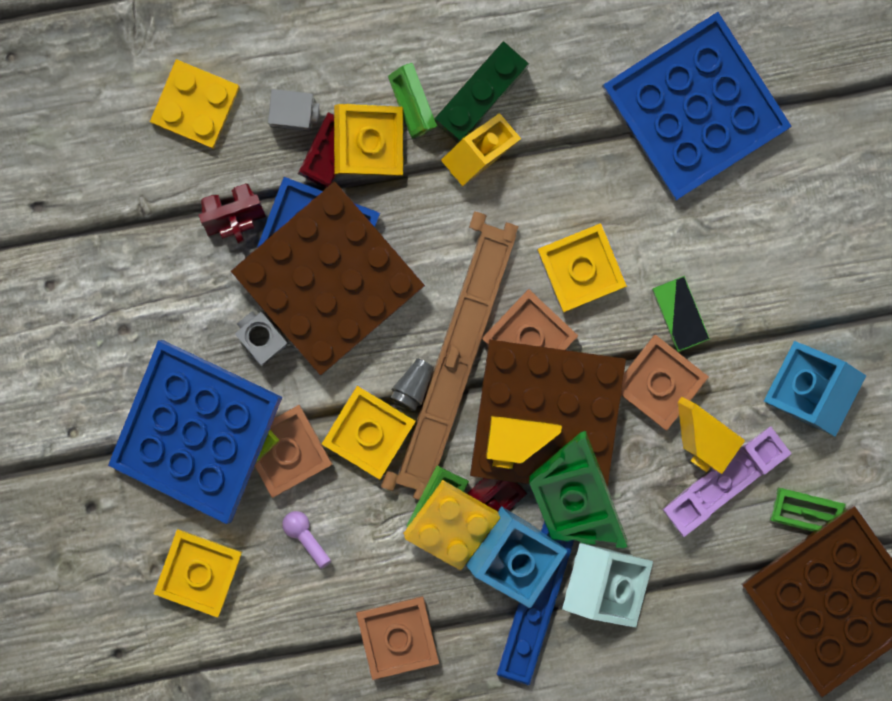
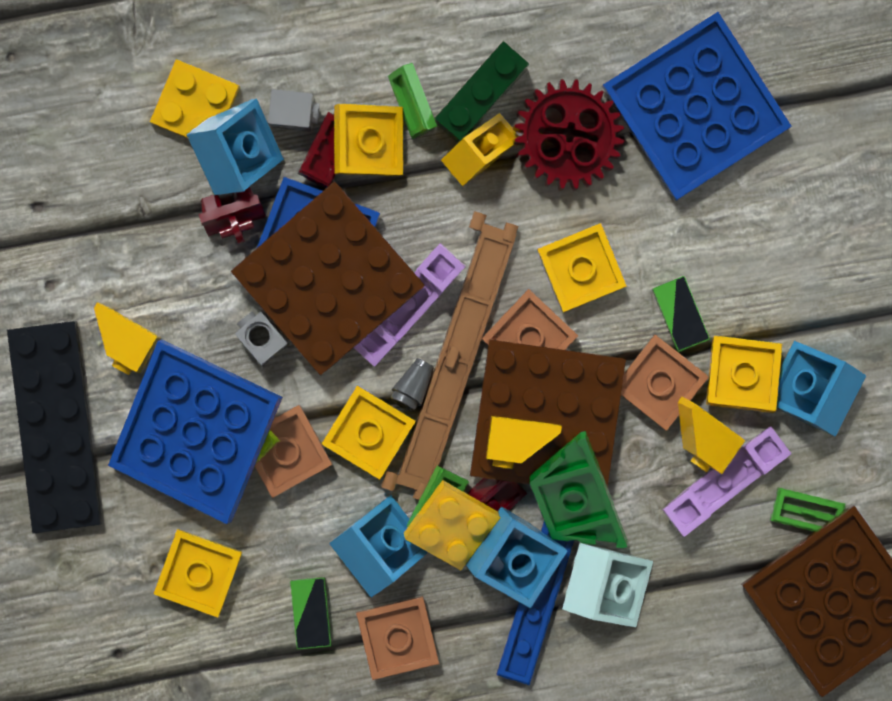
(54, 427): none -> black plate
(124, 340): none -> yellow slope
(235, 148): none -> dark azure slope
(297, 526): lavender bar -> none
(310, 613): none -> black tile
(377, 547): none -> dark azure slope
(436, 274): none -> lavender slope
(565, 166): none -> dark red gear
(744, 374): none -> yellow plate

